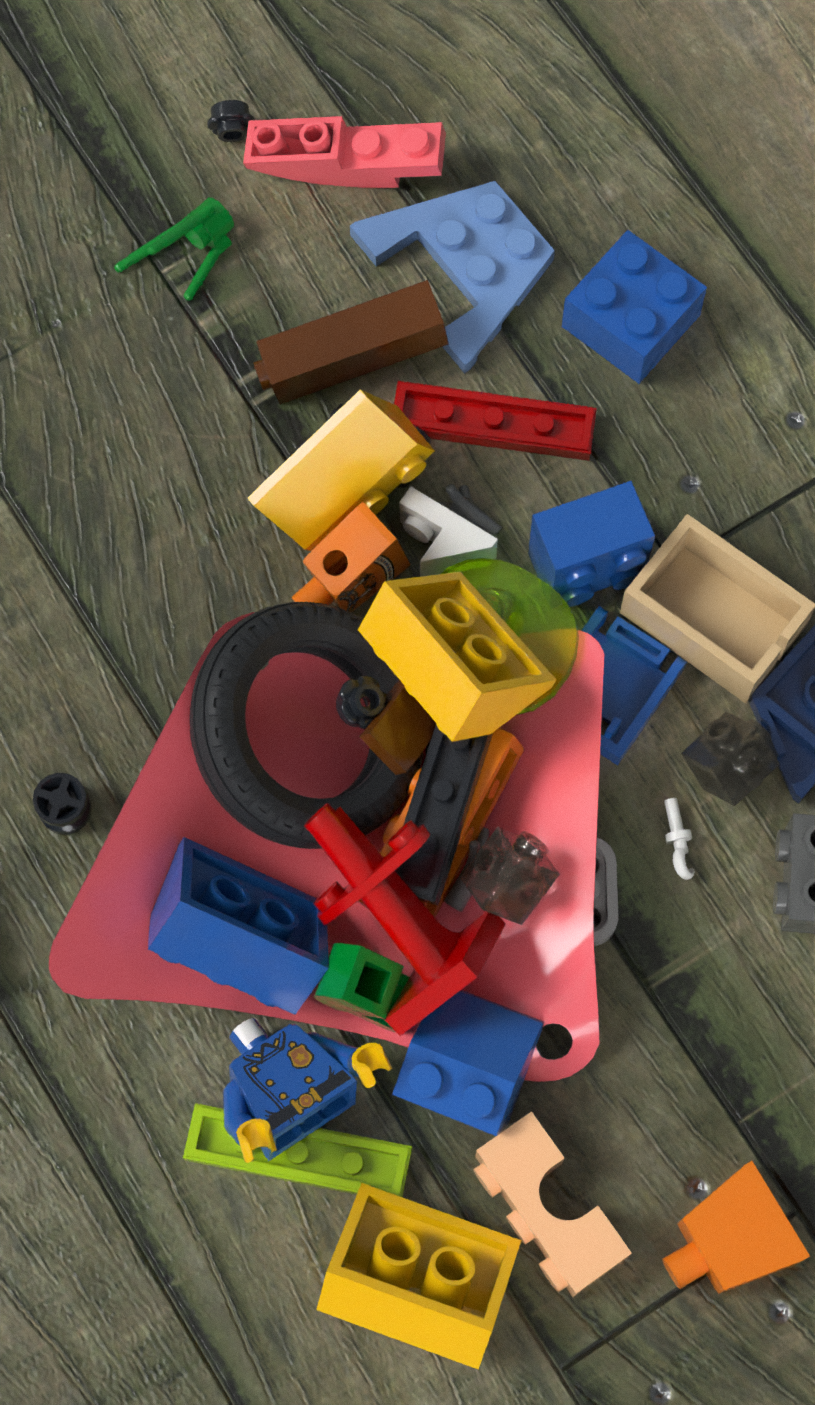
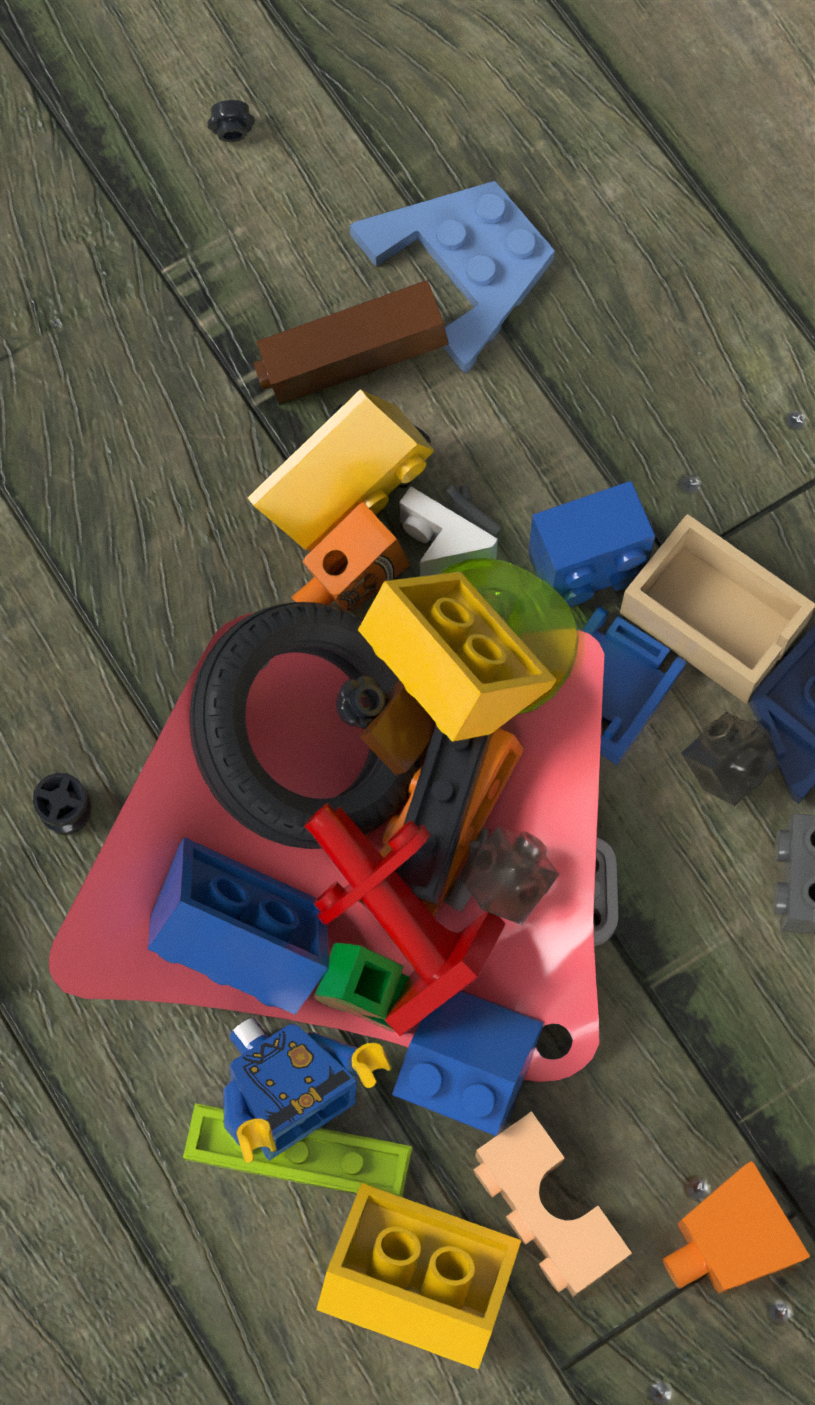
(203, 228): green plant -> none
(338, 155): coral slope -> none
(498, 420): red tile -> none
(633, 306): blue piece -> none
(678, 837): white hand -> none

